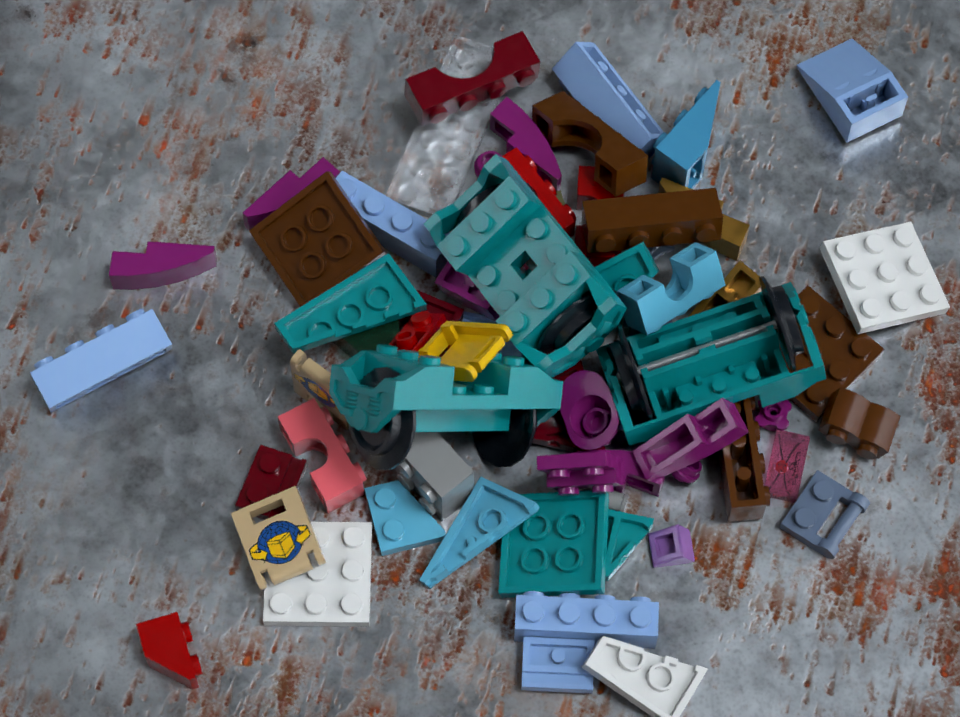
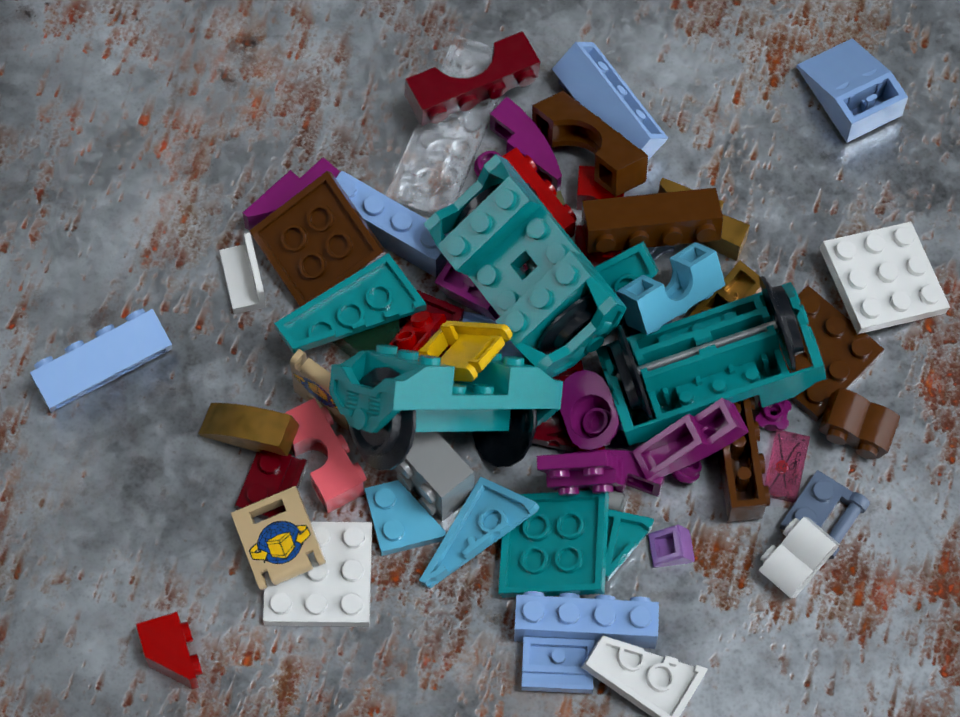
(160, 265): magenta slope -> none
(243, 277): none -> white panel
(250, 427): none -> pearl gold slope
(683, 151): dark azure slope -> none
(798, 556): none -> white brick

